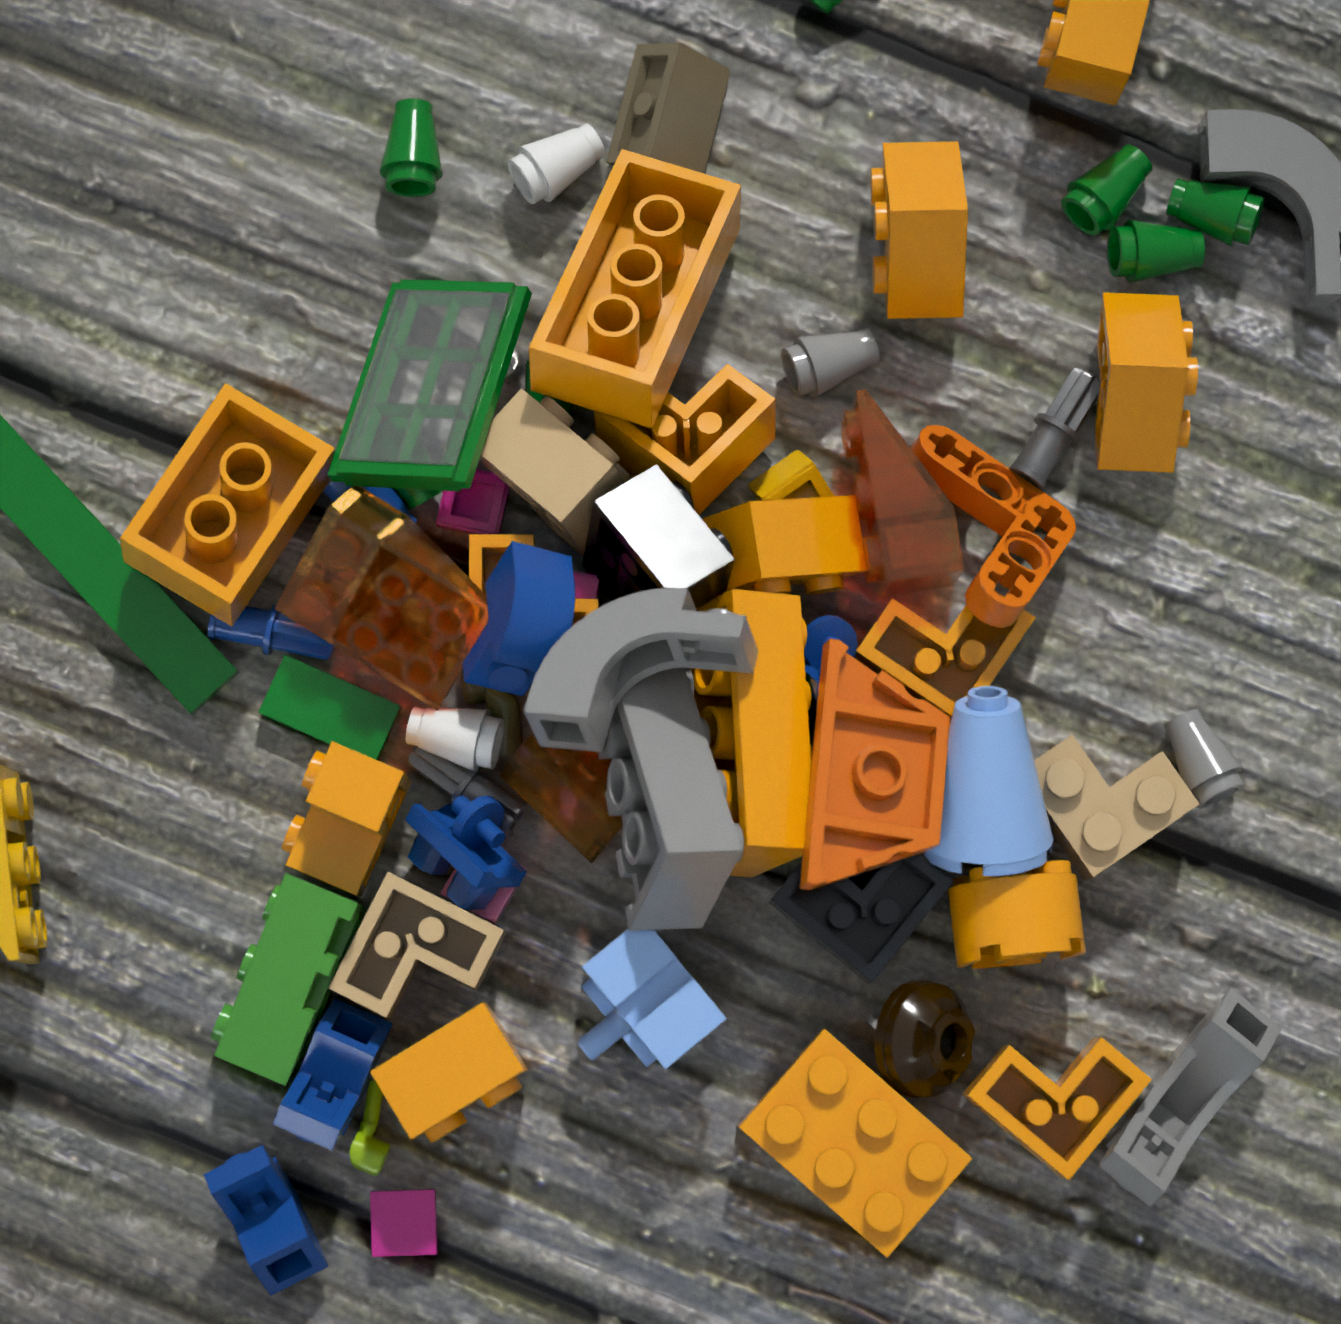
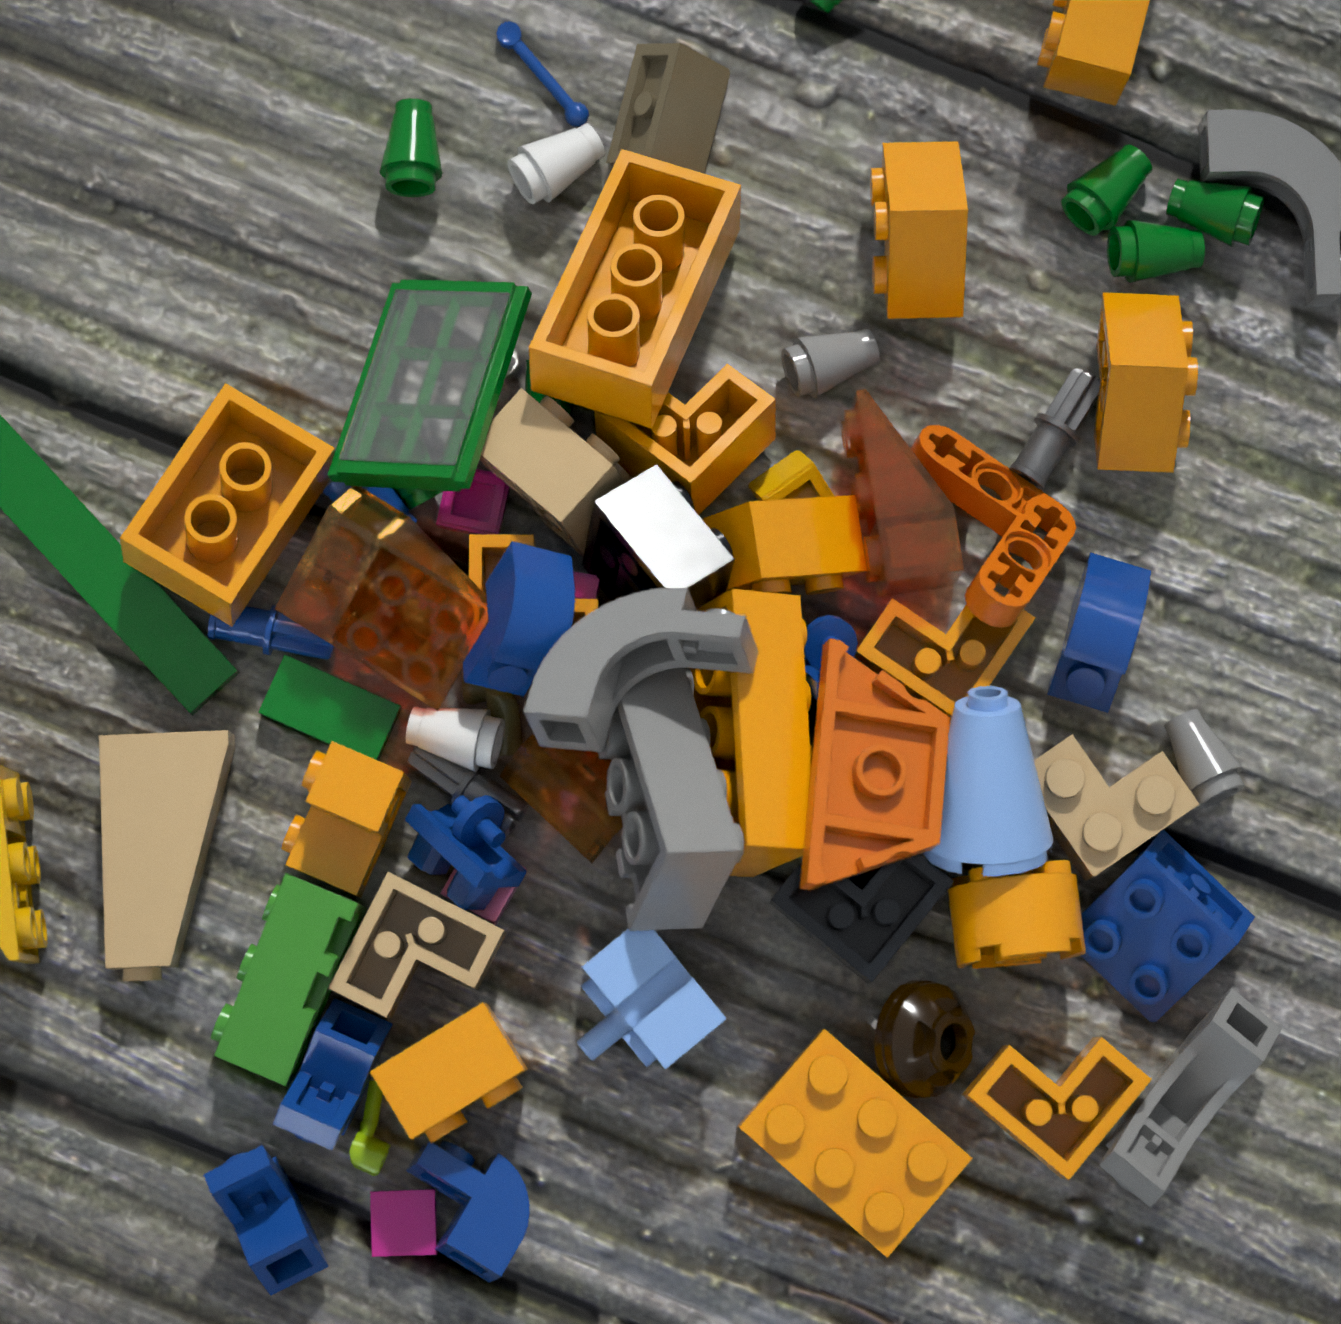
(156, 836): none -> tan slope
(491, 1209): none -> blue brick
(510, 37): none -> blue hinge
(1100, 632): none -> blue brick
(1161, 927): none -> blue bracket

